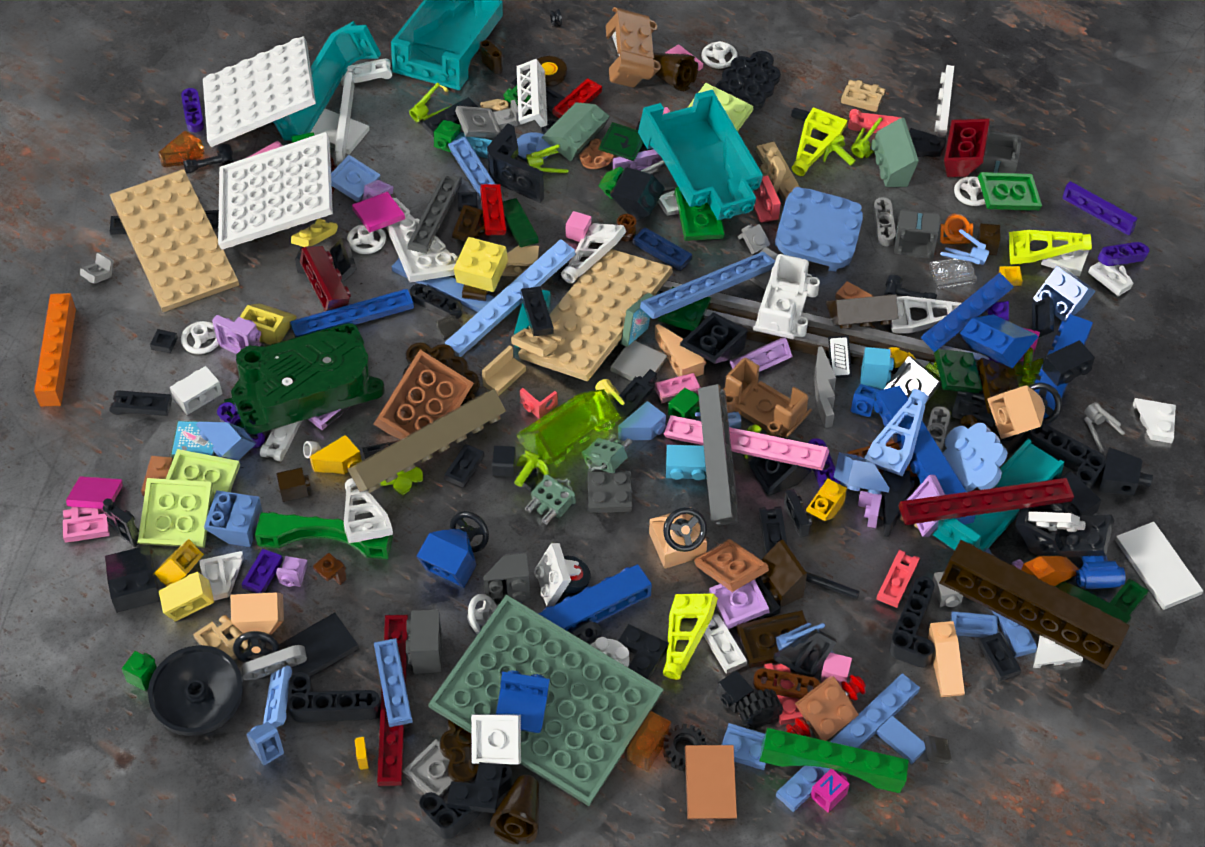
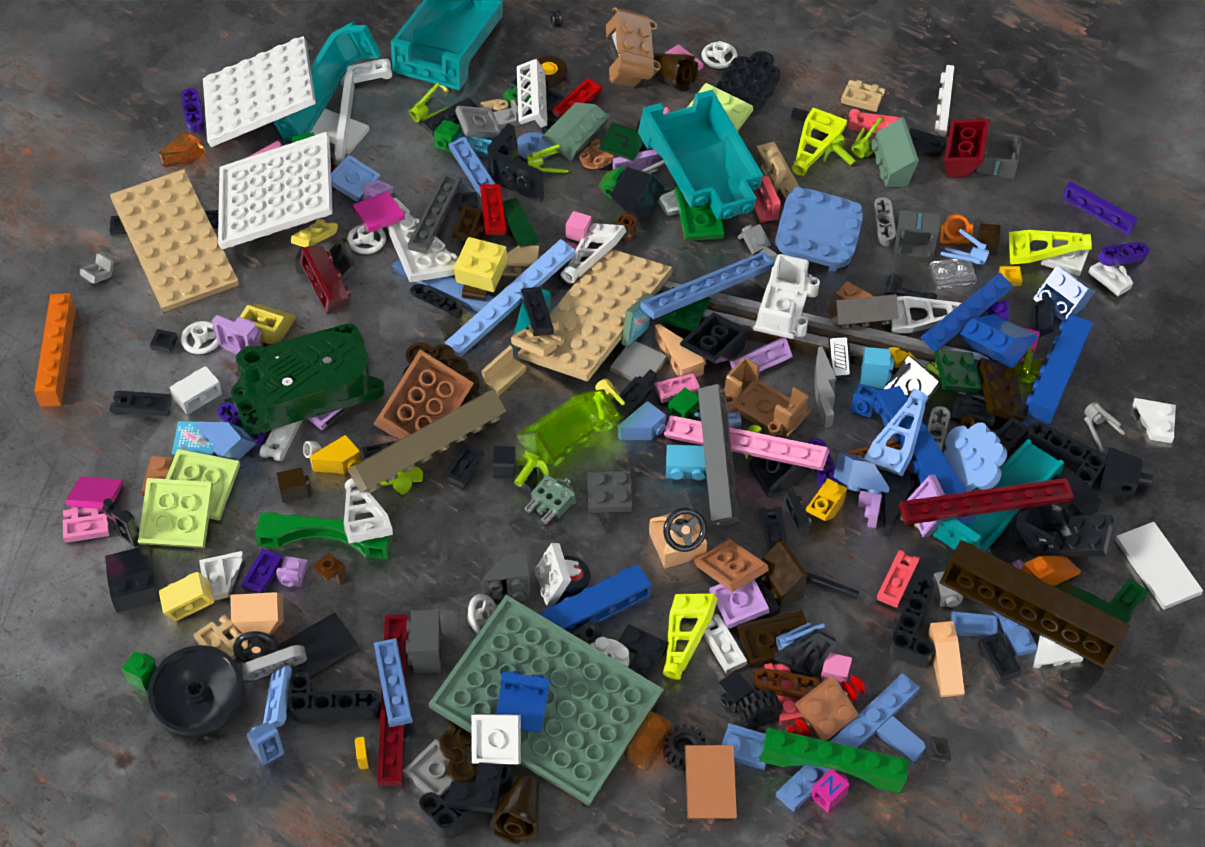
(179, 563): yellow slope -> none
(224, 155): black brick -> none
(234, 517): medium blue slope -> none
(354, 313): blue plate -> none
(450, 552): blue piece -> none
(491, 56): dark brown piece -> none
(536, 407): coral bracket -> none
(606, 454): sand green piece -> none
(662, 249): dark blue plate -> none
(973, 189): white piece -> none
(1009, 191): green plate -> none
(1023, 409): light nougat piece -> none
(1056, 521): white plate -> none
(1068, 363): black brick -> none
(1099, 573): blue piece -> none

